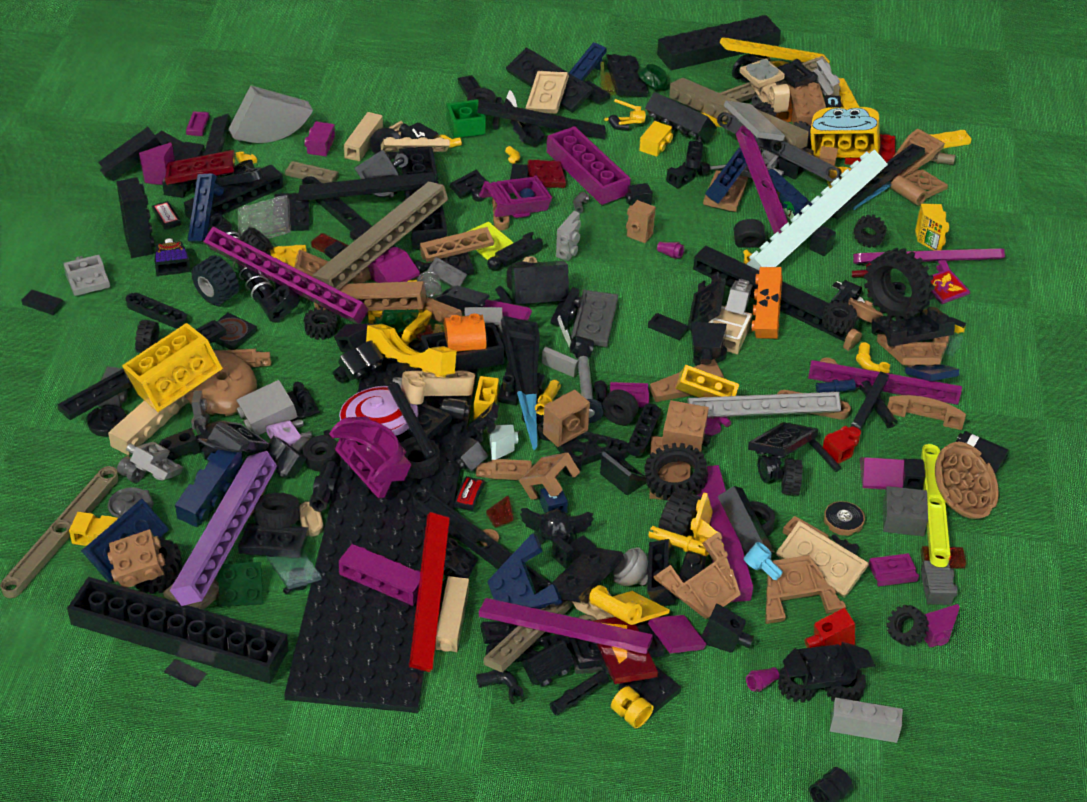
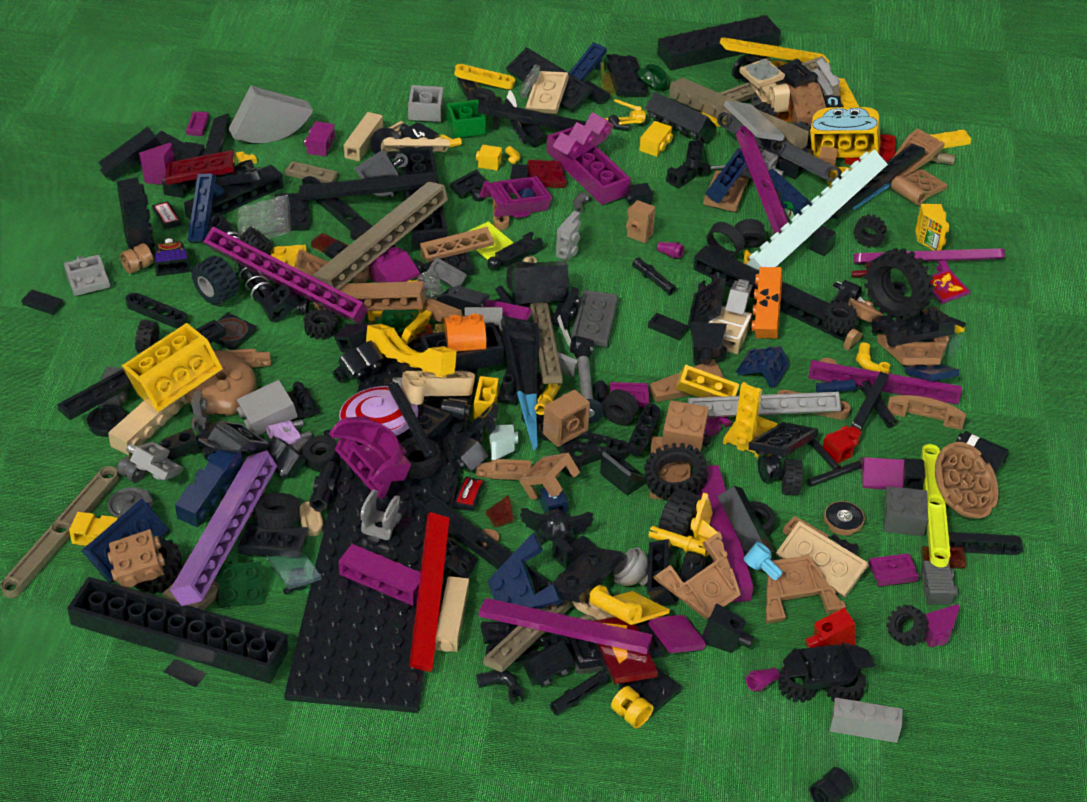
(136, 258): none -> medium nougat wheel
(302, 307): none -> black bush
(371, 516): none -> light grey piece
(425, 103): none -> light grey brick
(484, 76): none -> yellow beam
(489, 157): none -> yellow brick
(529, 81): none -> clear tile
(548, 352): none -> dark tan tile
(584, 137): none -> magenta brick
(649, 271): none -> black pin
(731, 232): none -> black tyre
(748, 423): none -> yellow bracket
(769, 361): none -> dark blue bracket
(834, 473): none -> black bar
(1012, 544): none -> black beam

